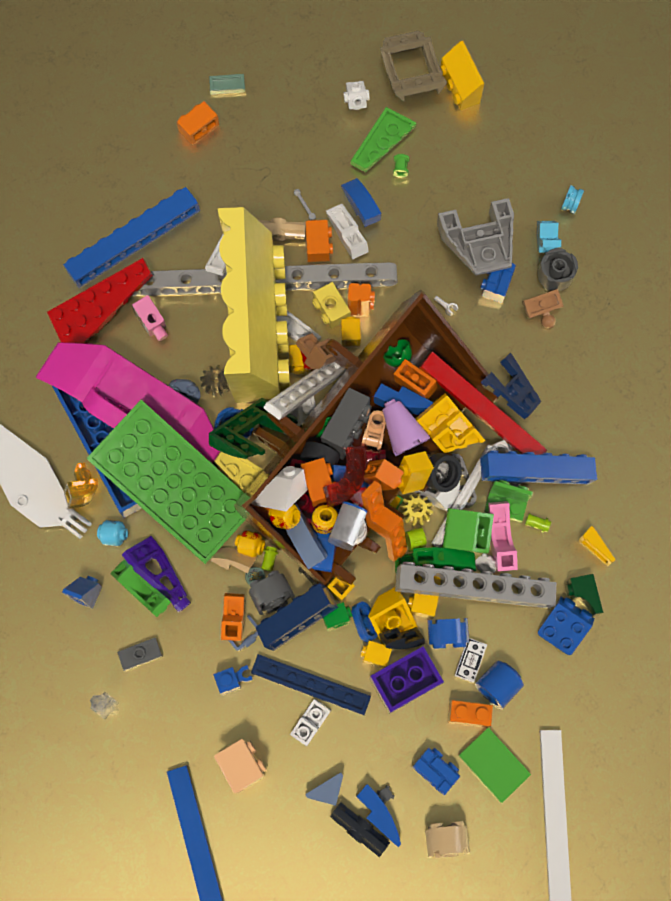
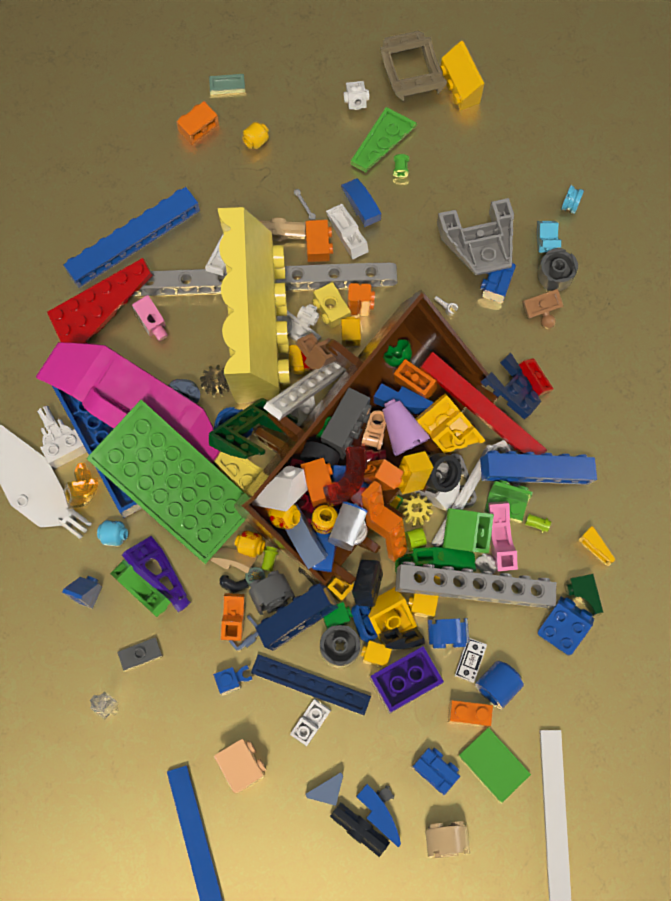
(61, 442): none -> white brick
(232, 586): none -> black arm
(255, 135): none -> yellow head
(308, 315): none -> white gear
(339, 634): none -> dark grey brick
(367, 583): none -> black brick
(536, 377): none -> red plate

